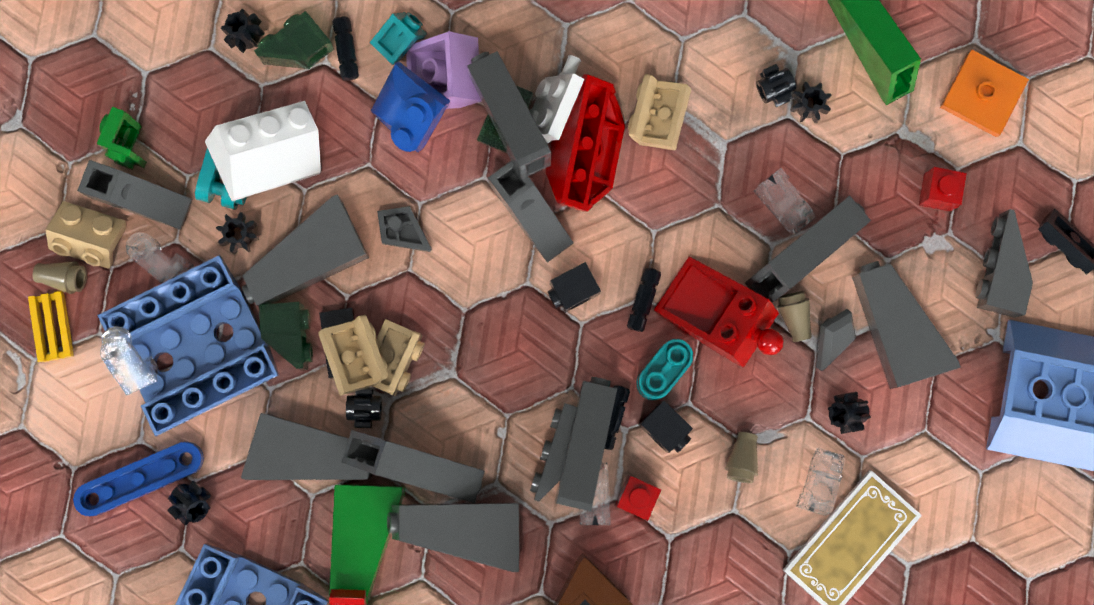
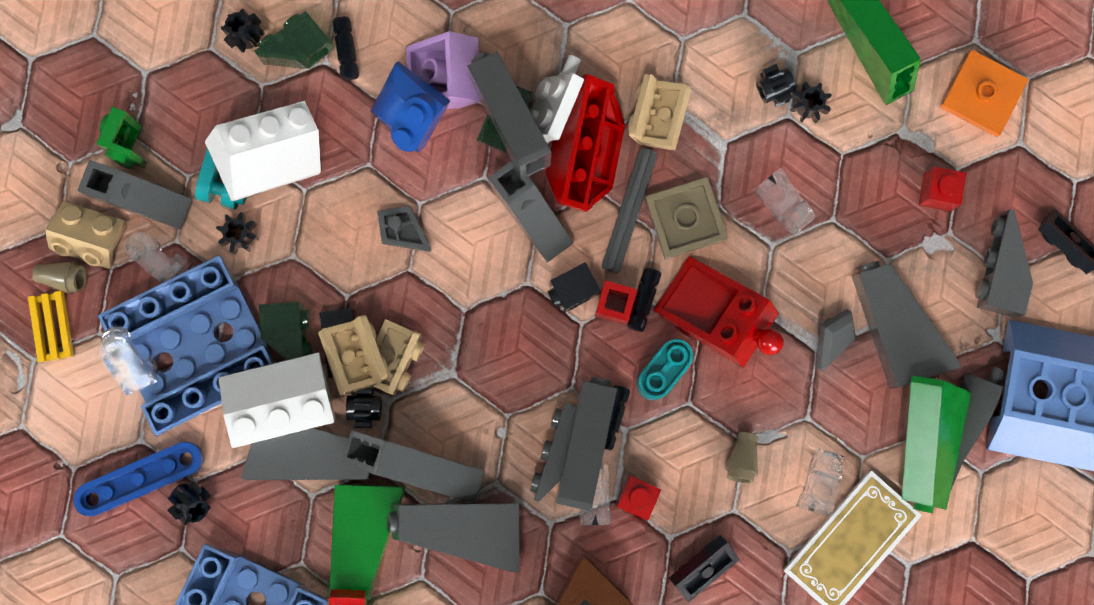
(275, 400): none -> white slope
(308, 255): dark grey slope -> none
(398, 36): teal bracket -> none
(615, 302): none -> red brick
(629, 210): none -> dark grey axle
(667, 428): black brick -> none
(686, 218): none -> dark tan plate
(704, 568): none -> black plate
(796, 315): dark tan cone -> none
(809, 250): dark grey slope -> none
(849, 412): black gear -> none
(932, 441): none -> slope
(980, 410): none -> dark grey piece

